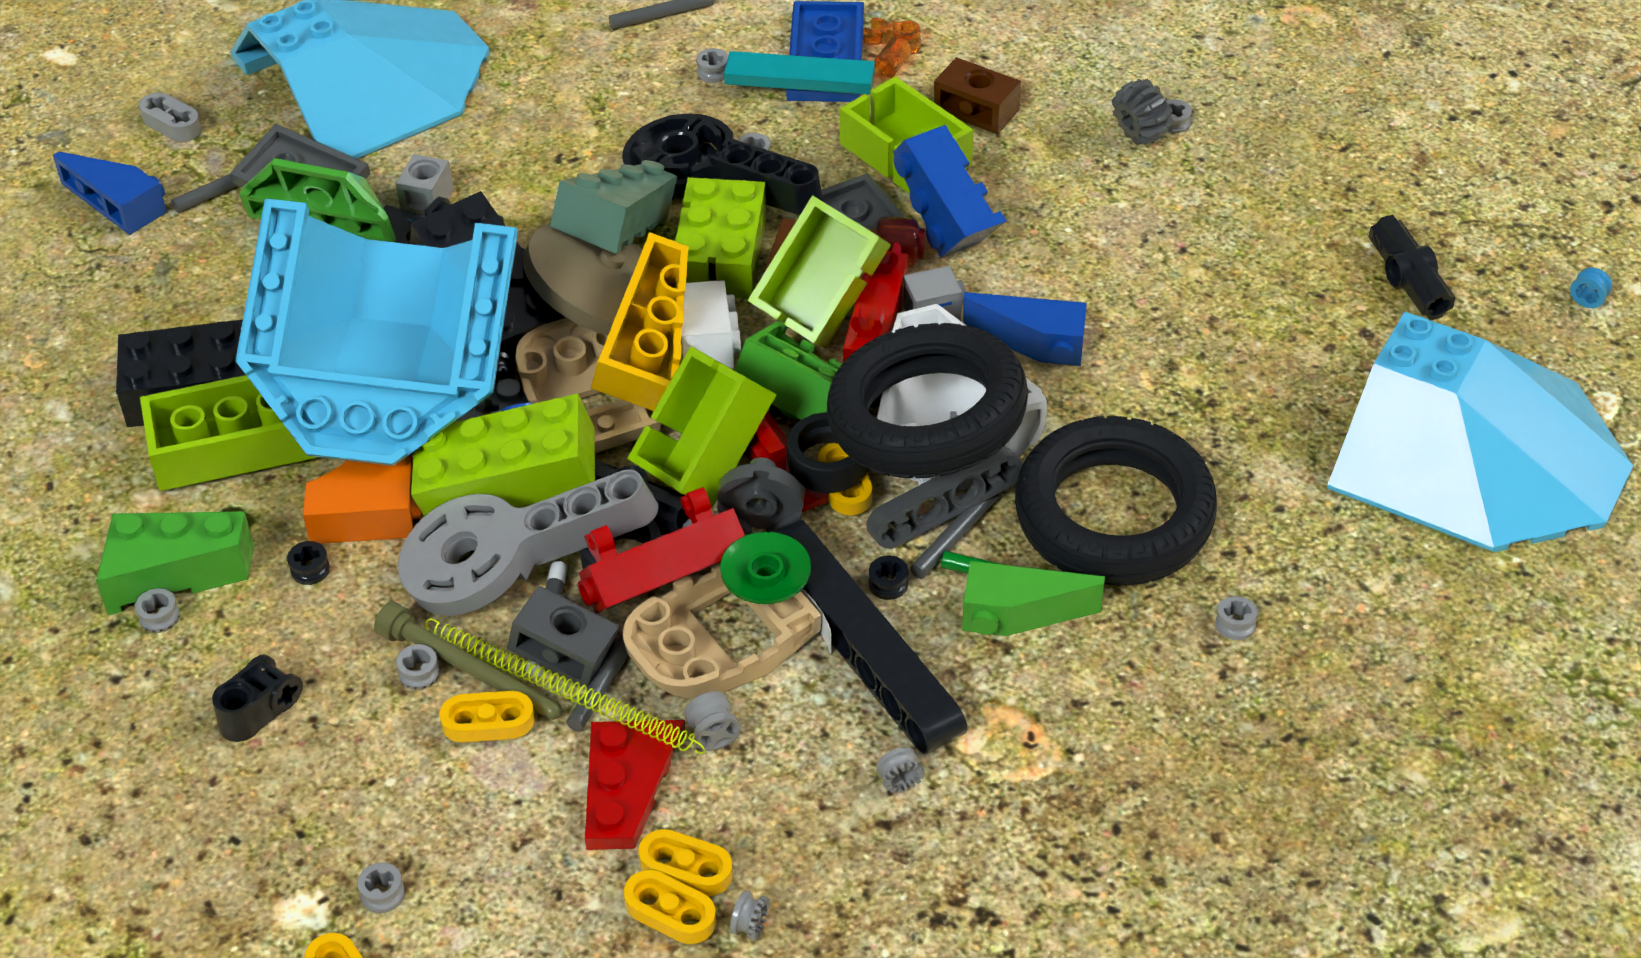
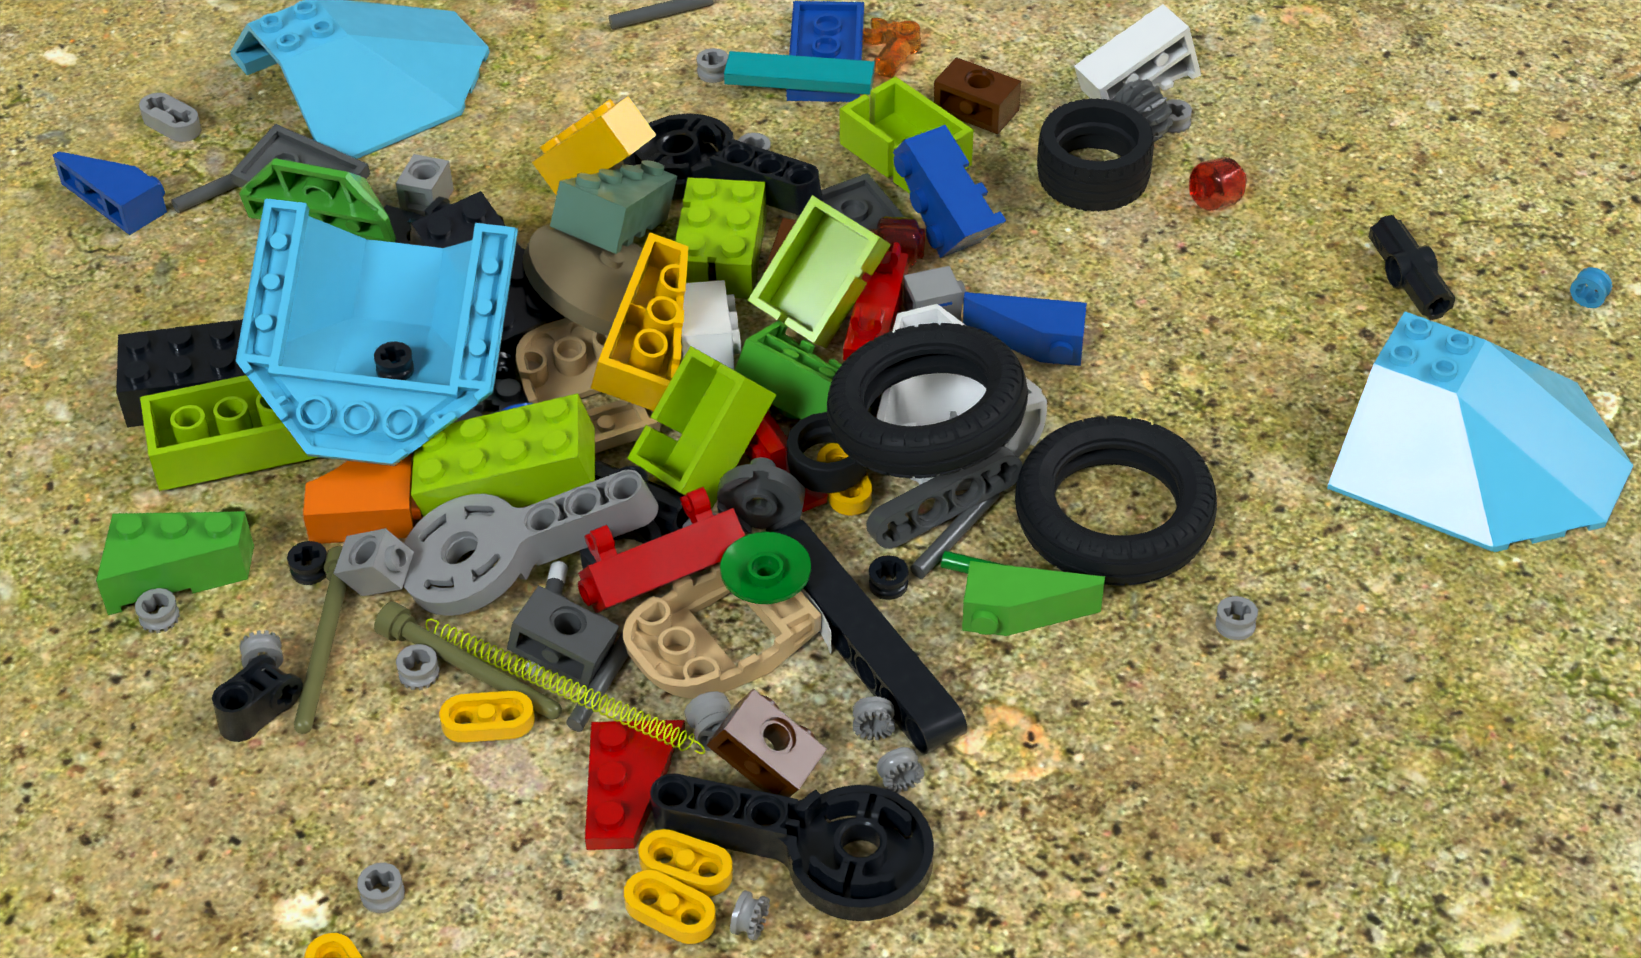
(261, 643): none -> light grey bush
(322, 645): none -> olive piece
(373, 562): none -> light grey brick
(396, 352): none -> black bush
(594, 142): none -> yellow wedge
(743, 745): none -> brick
(807, 843): none -> black beam
(867, 725): none -> light grey bush
(1098, 126): none -> black tyre
(1151, 49): none -> white wedge
(1217, 183): none -> clear red head

